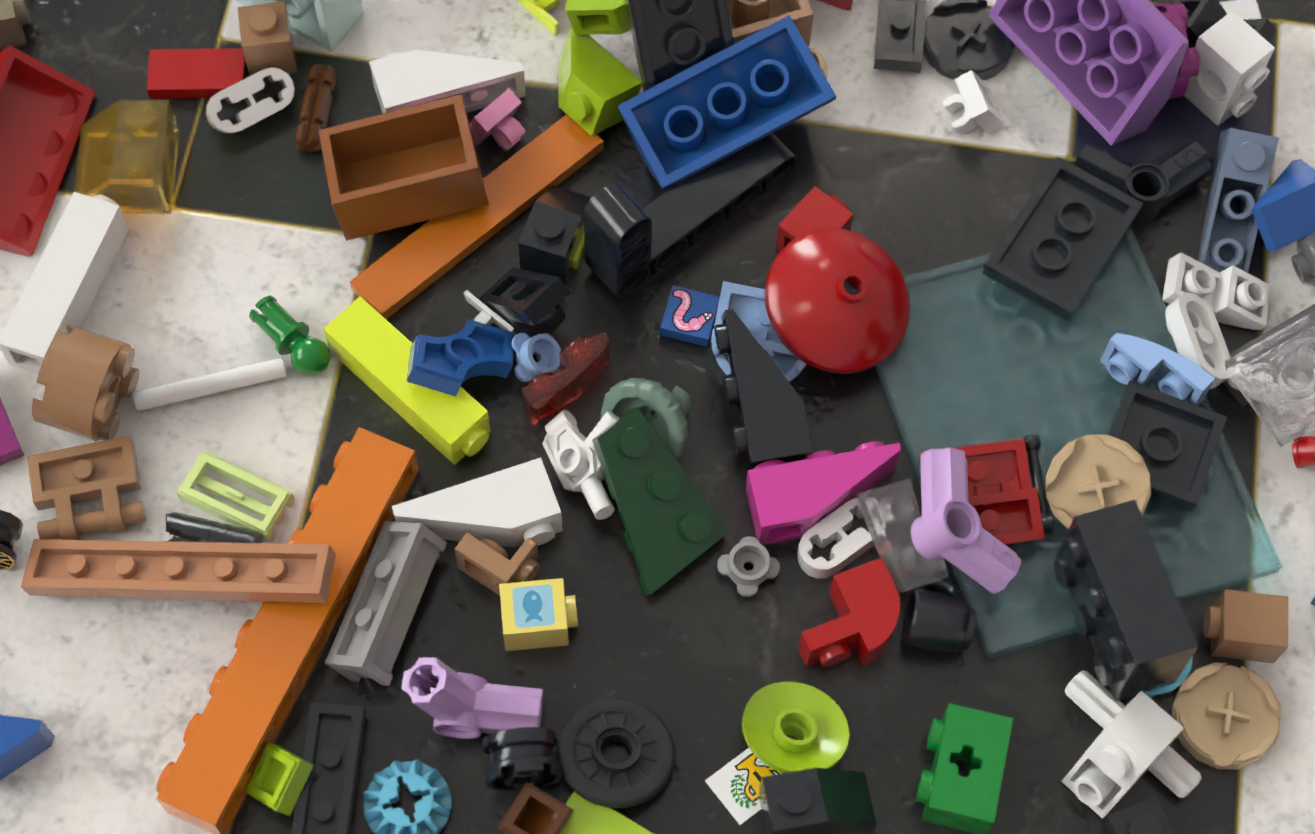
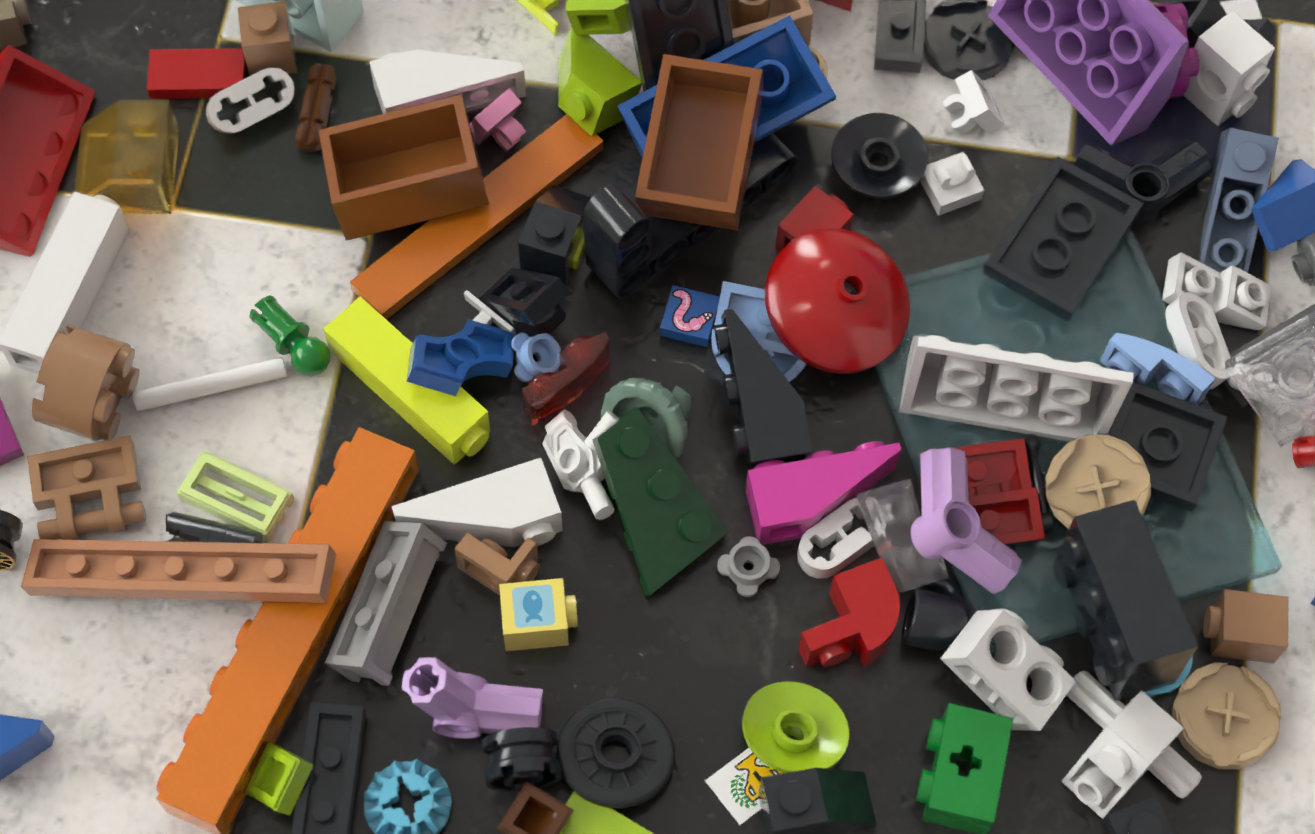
(700, 141): none -> dark orange piece
(881, 139): none -> black dish
(952, 183): none -> white tile
(1003, 679): none -> white brick
(1011, 389): none -> white slope

